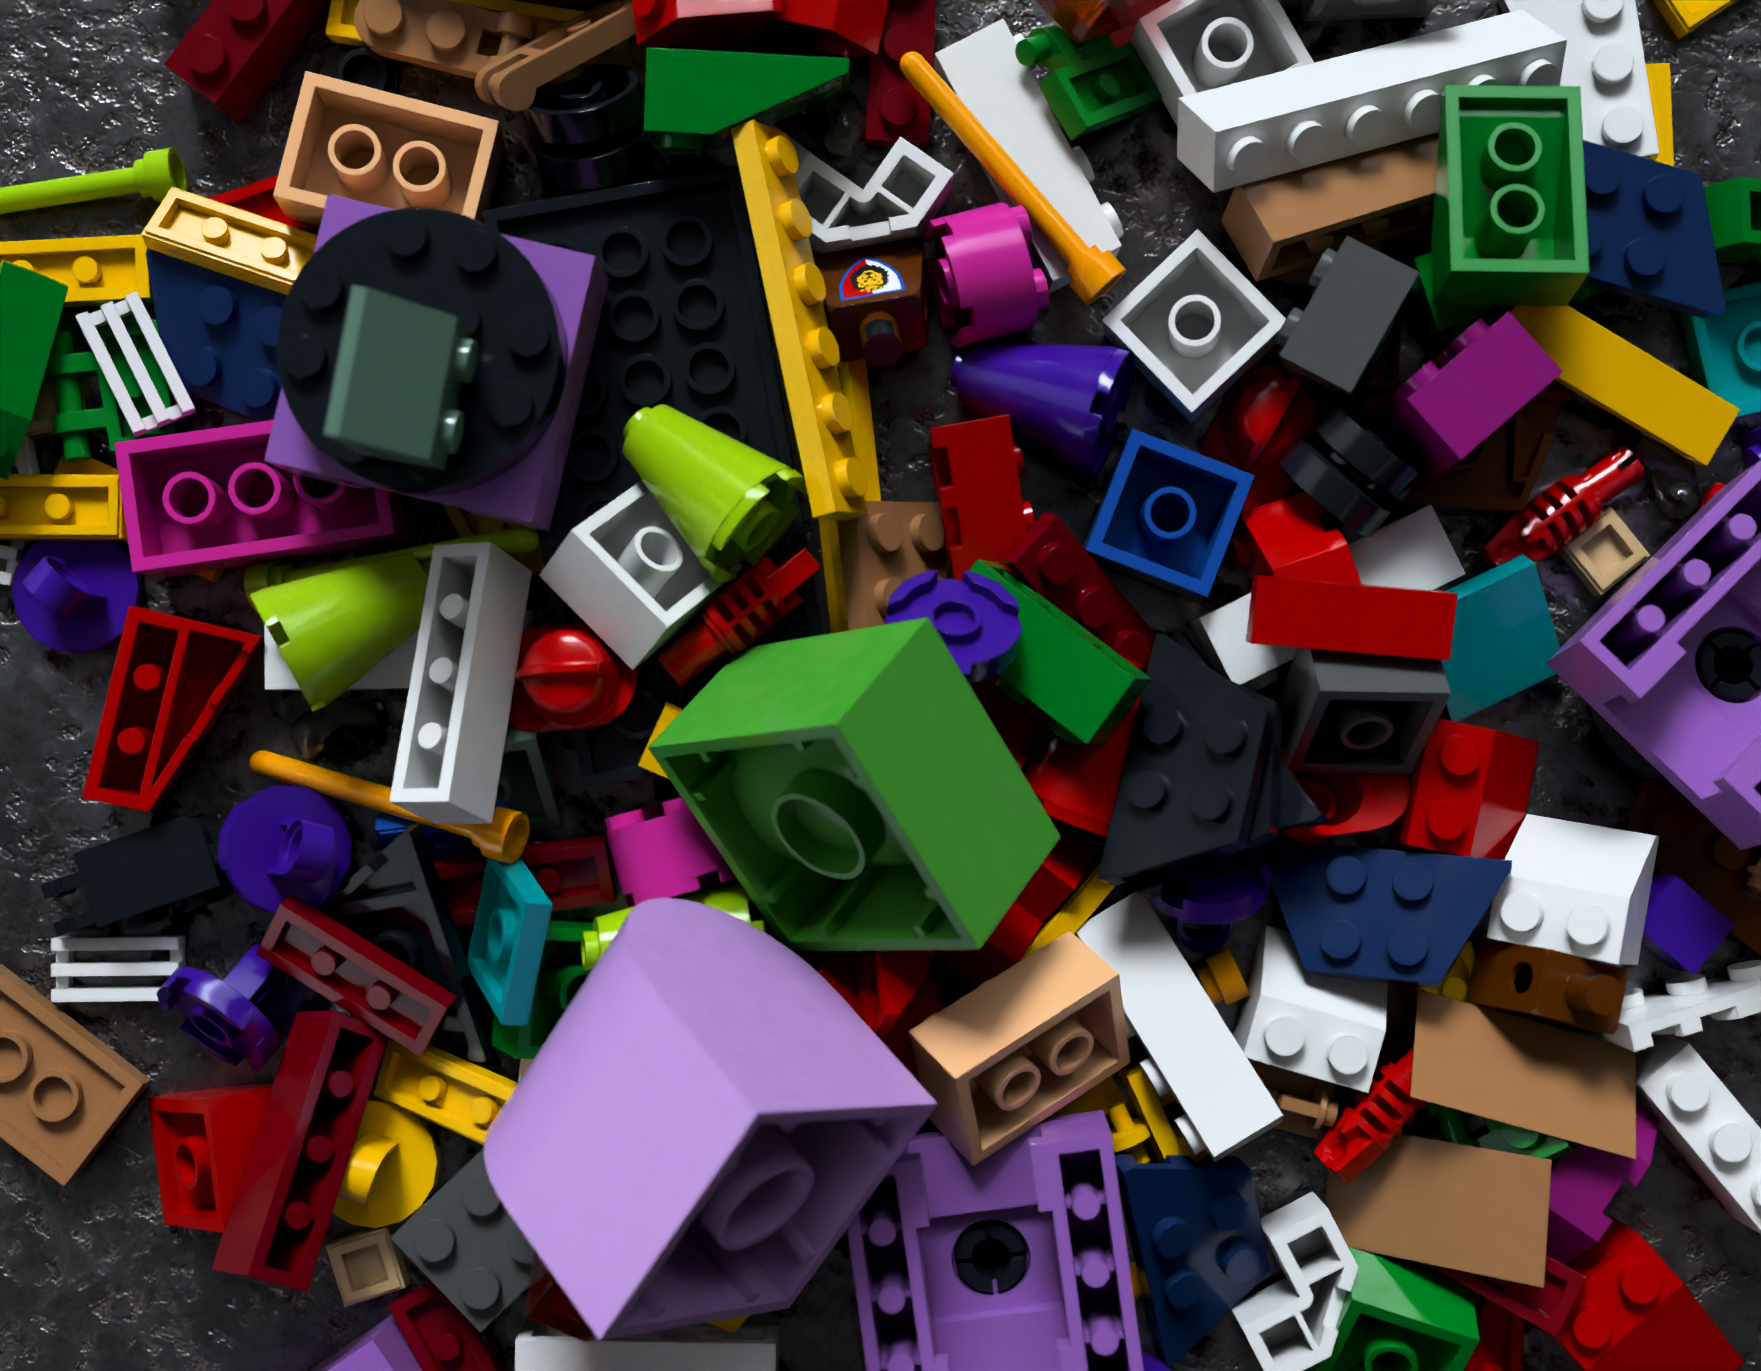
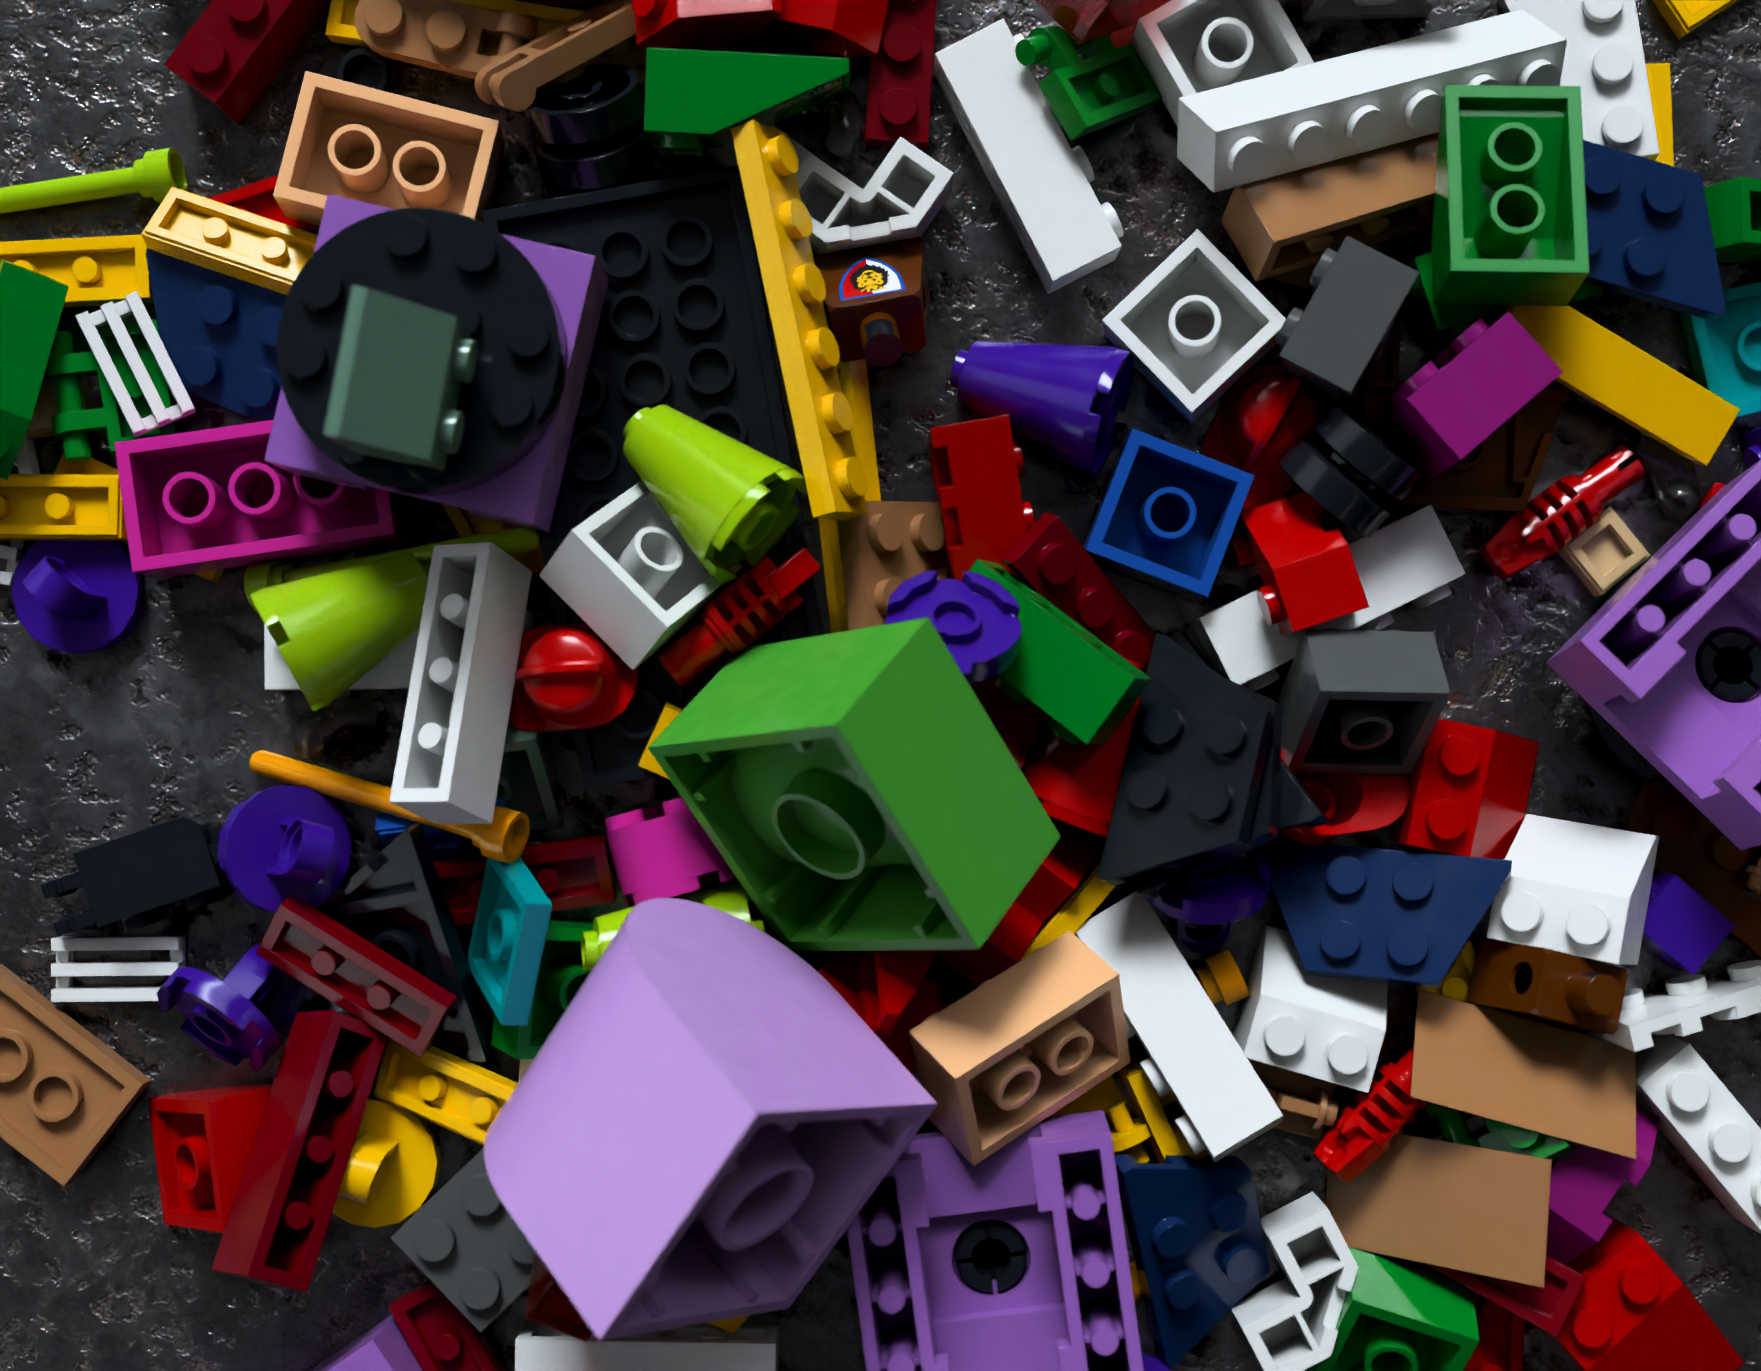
(163, 702): red wedge -> none
(367, 1265): tan tile -> none
(984, 273): dark pink brick -> none
(1089, 268): light orange piece -> none
(1351, 617): red tile -> none
(1498, 638): teal tile -> none

